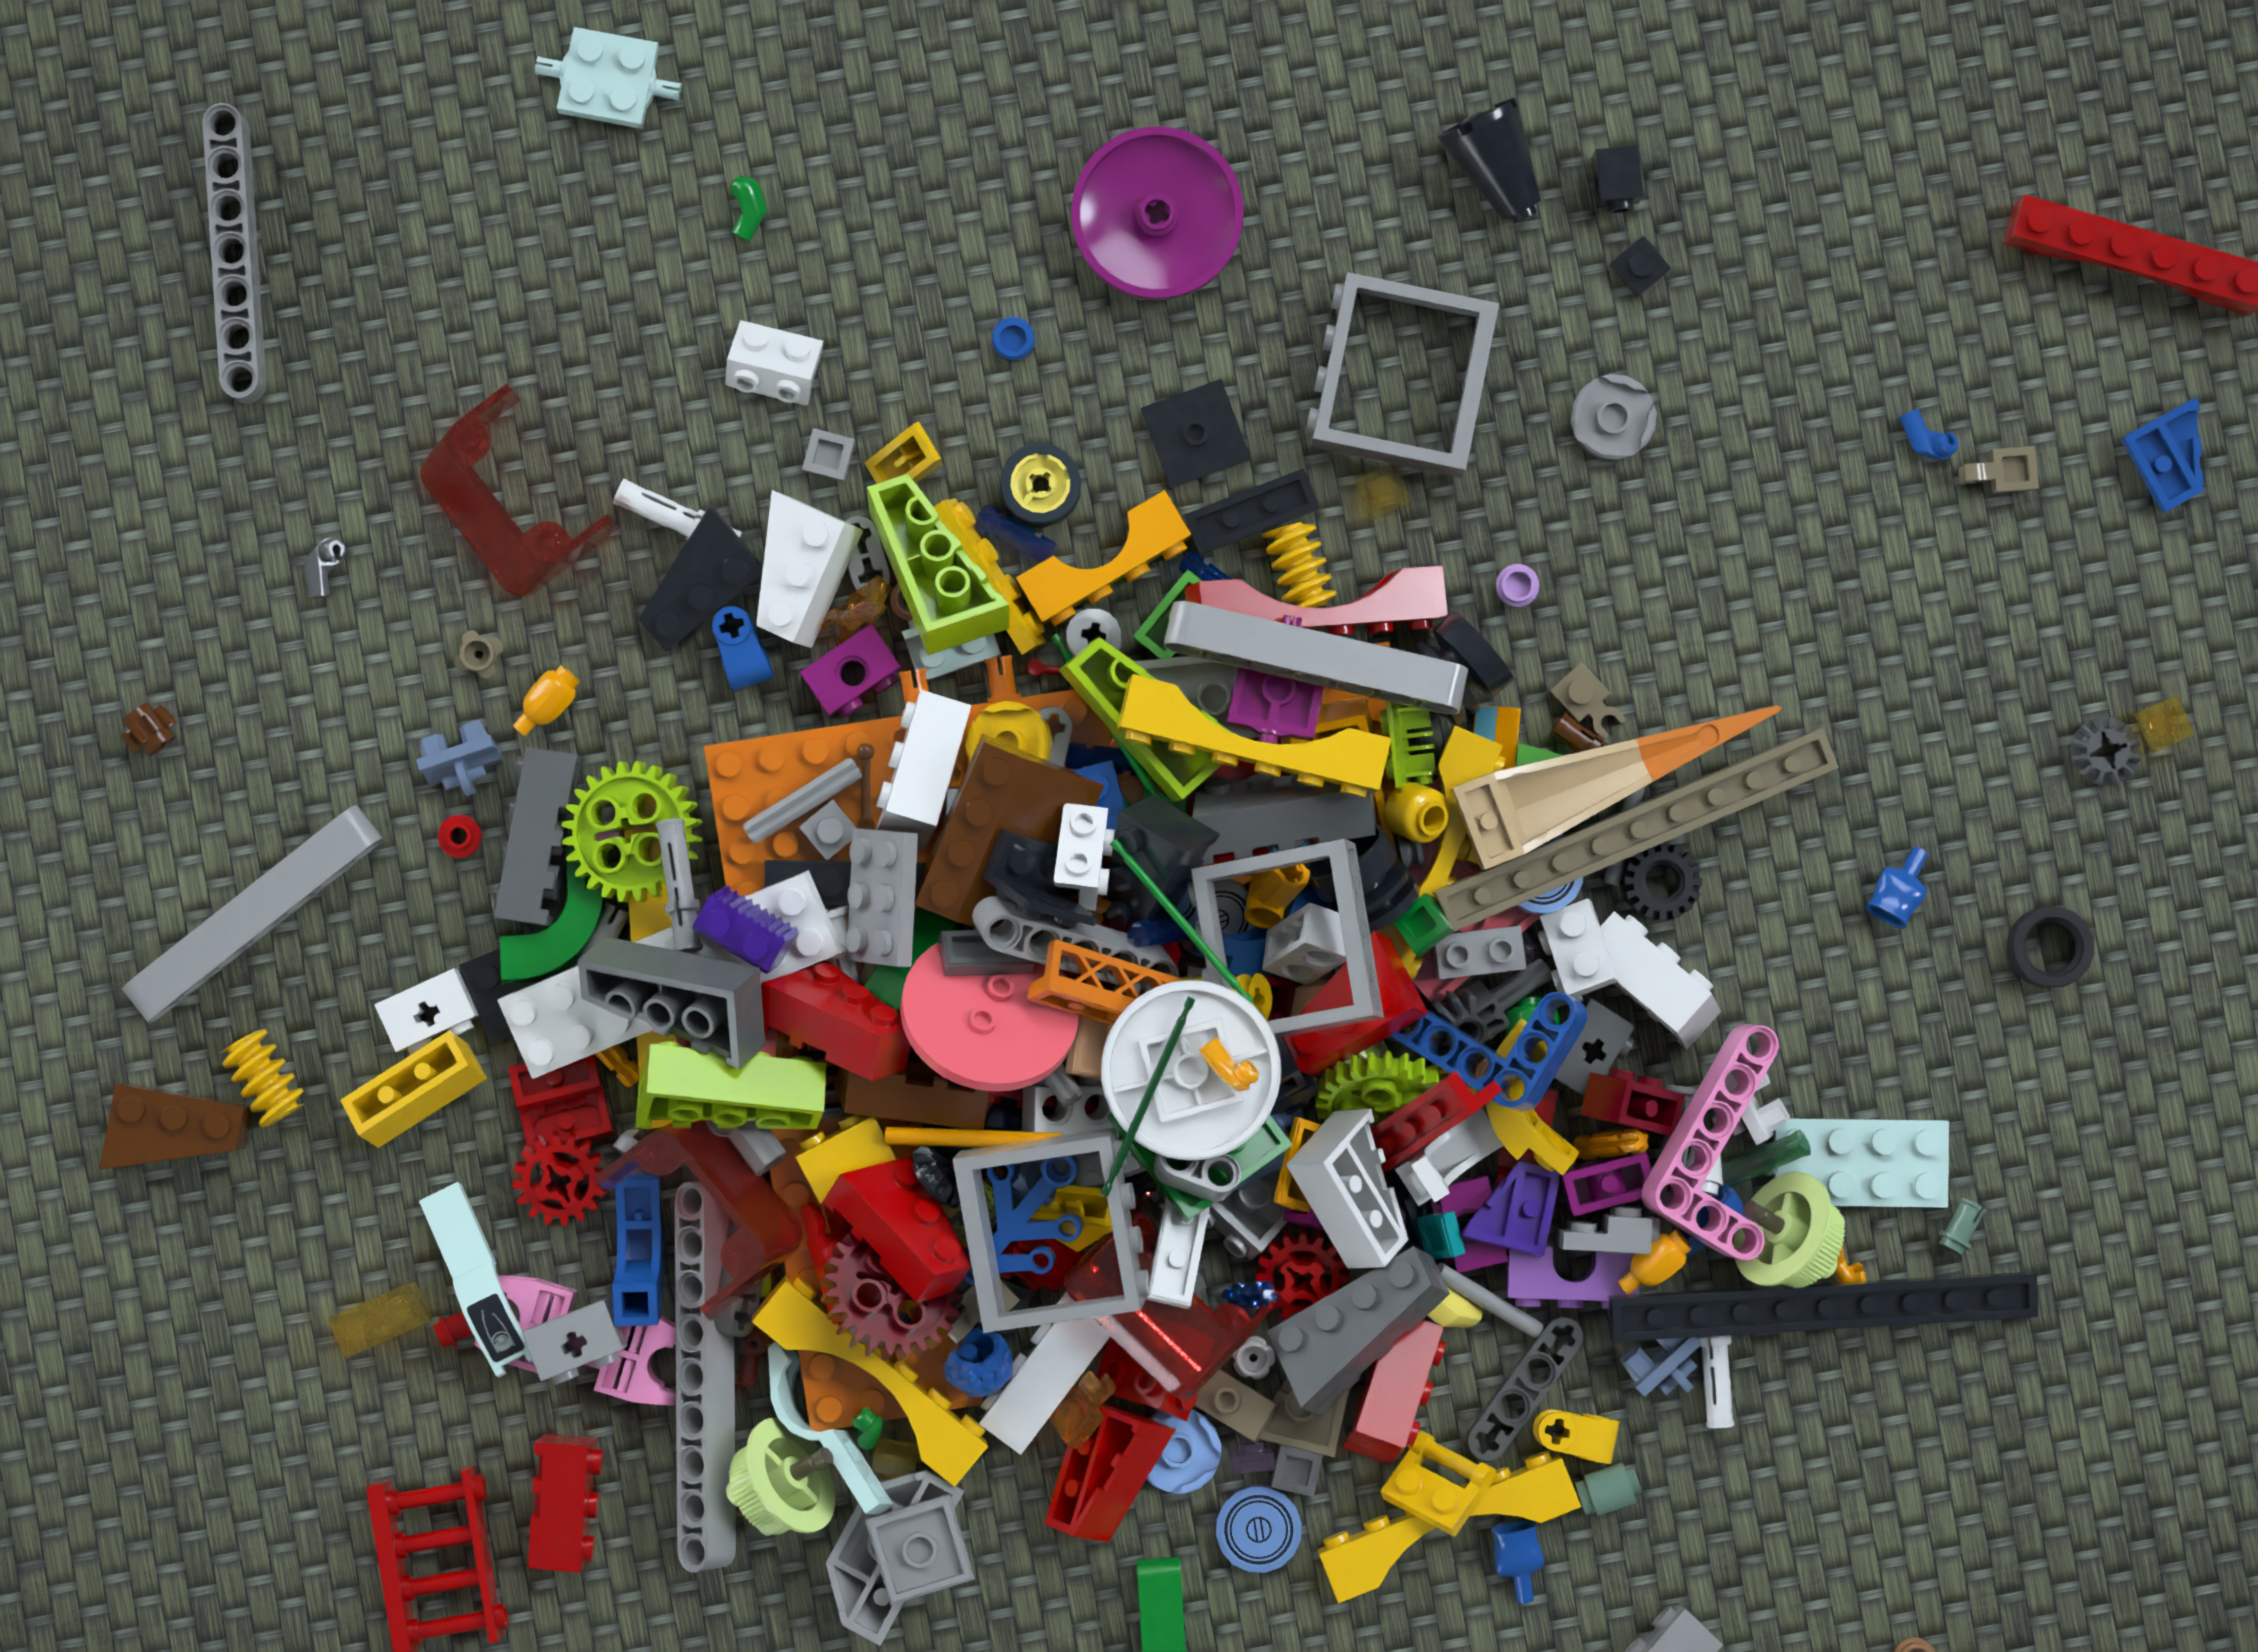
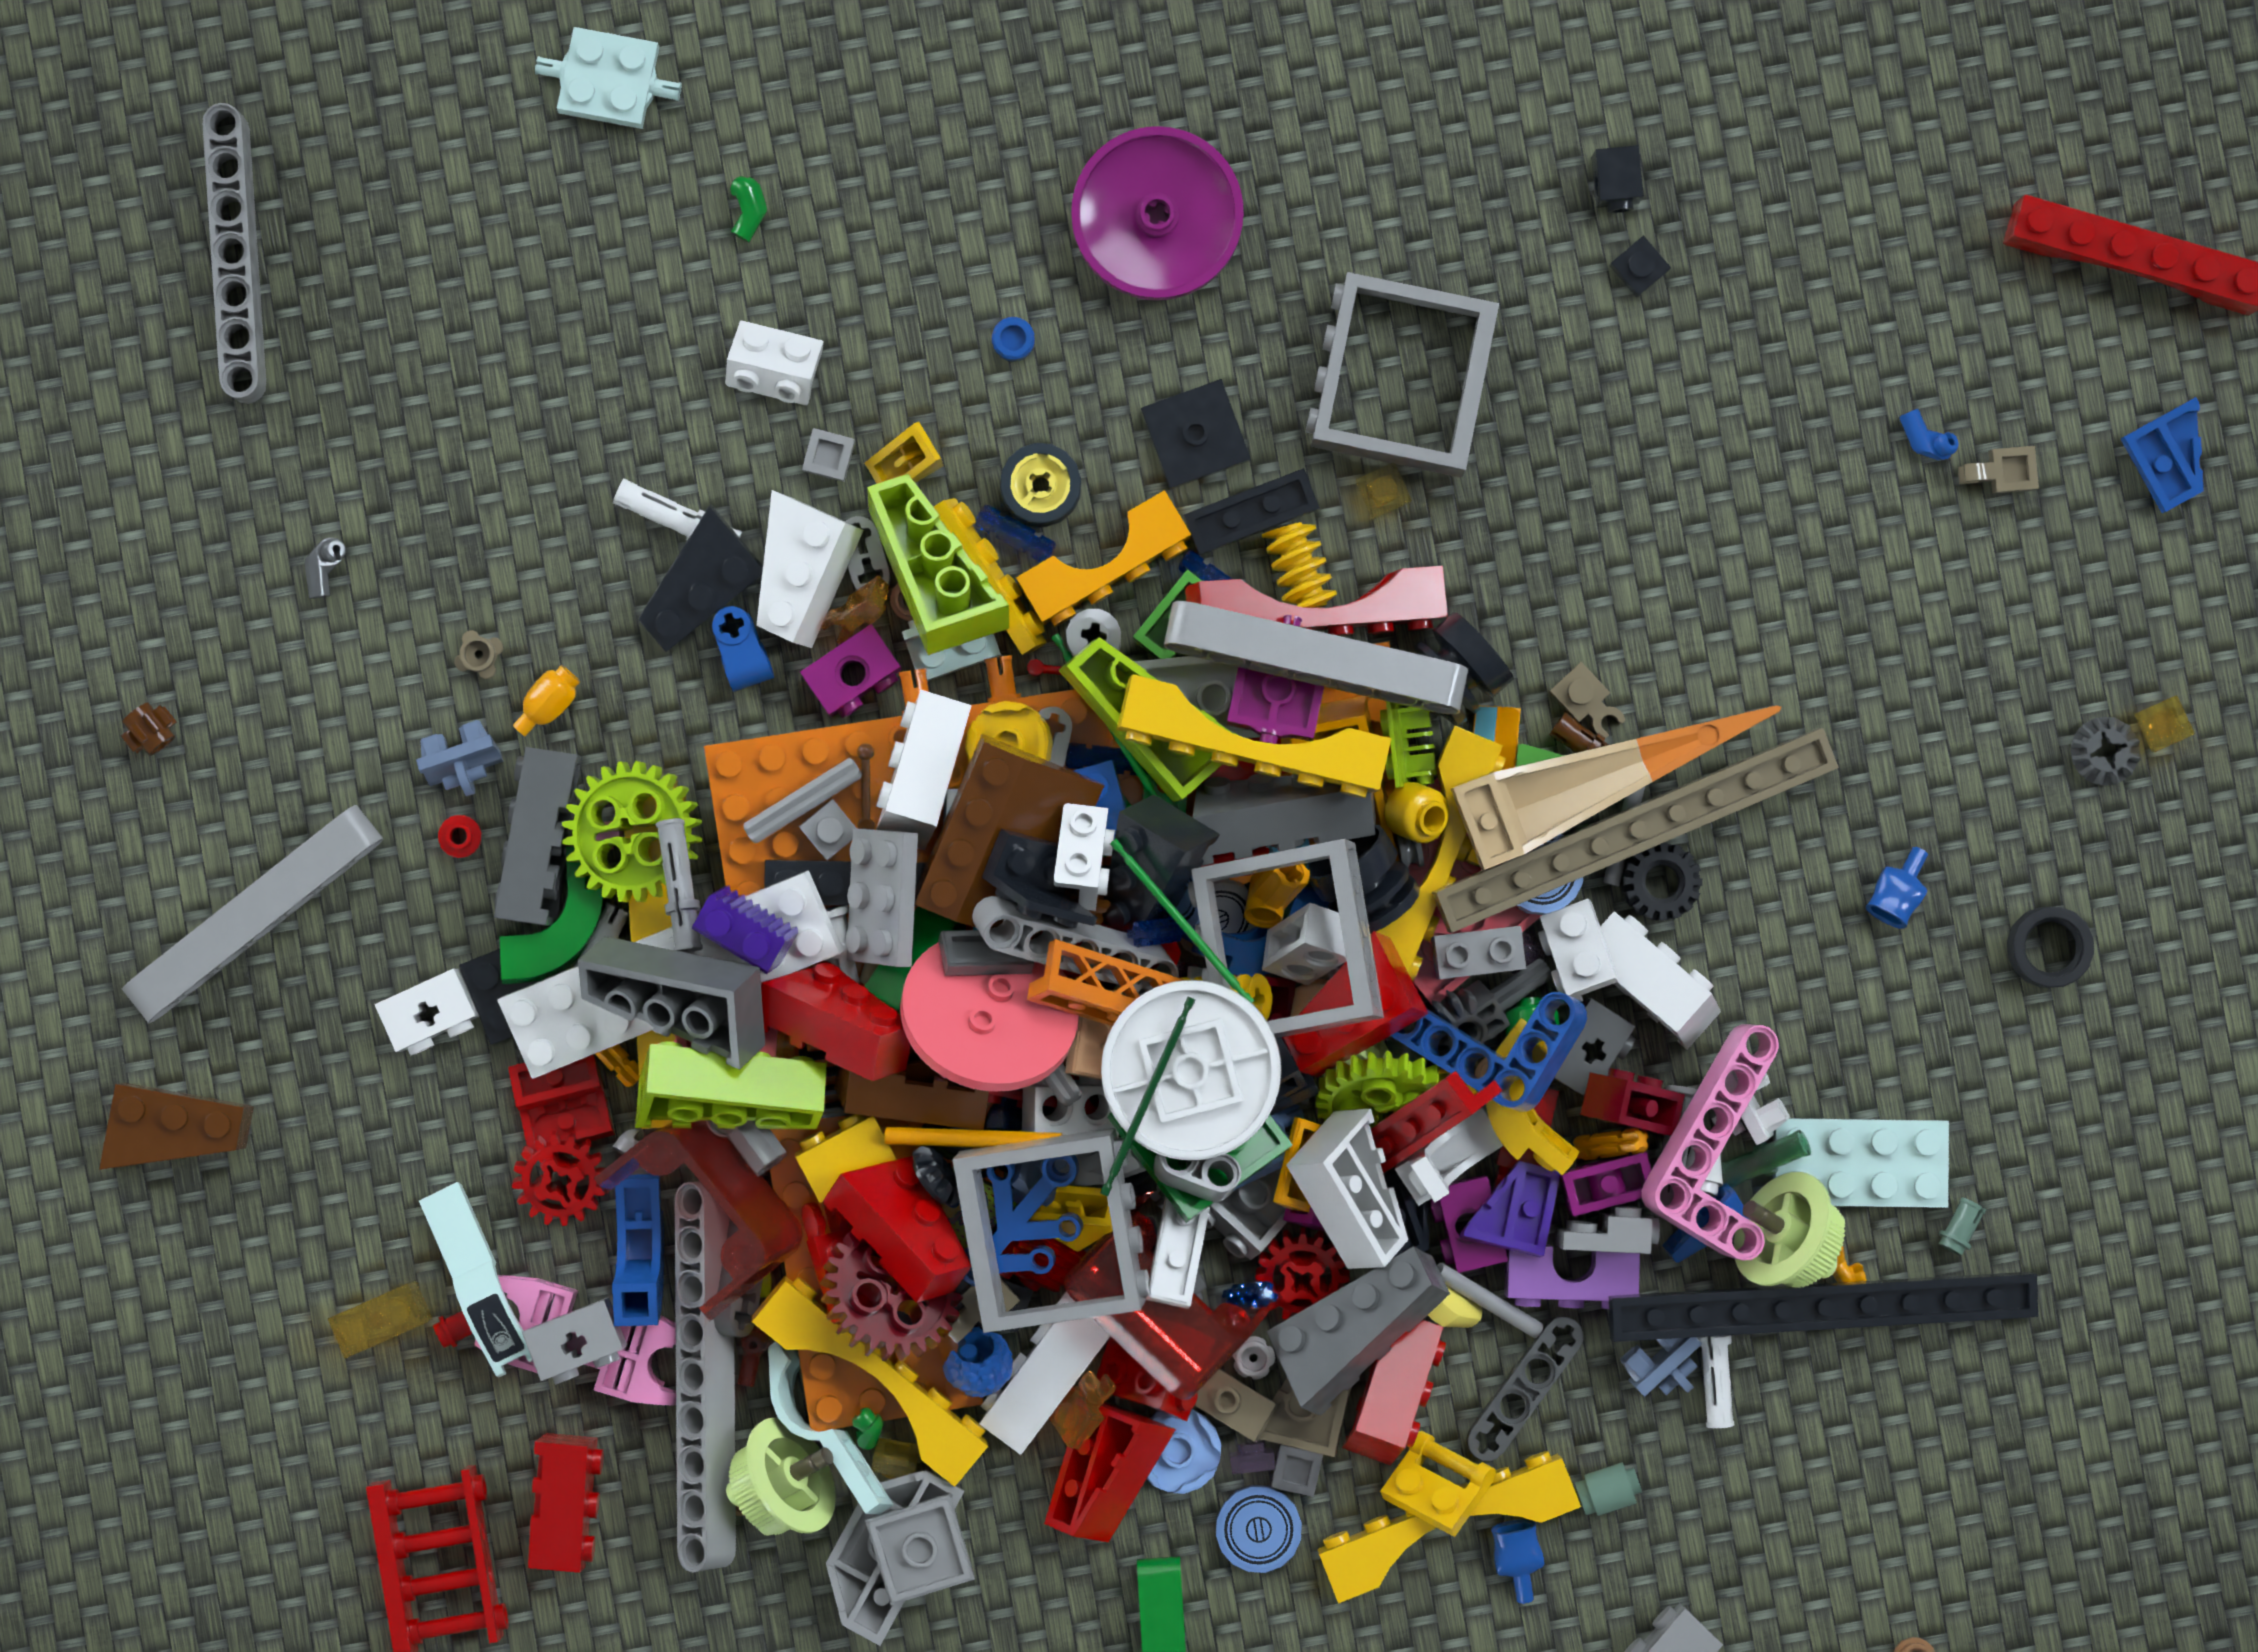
(262, 1078): yellow piece -> none
(413, 1089): yellow brick -> none
(515, 558): clear red windscreen -> none
(1226, 1068): light orange arm -> none
(1423, 925): green plate -> none
(1440, 1235): teal tile -> none
(1496, 158): black cone -> none
(1517, 585): lavender plate -> none
(1583, 1435): yellow piece -> none
(1613, 417): light grey tile -> none
(1651, 1269): light orange plant -> none

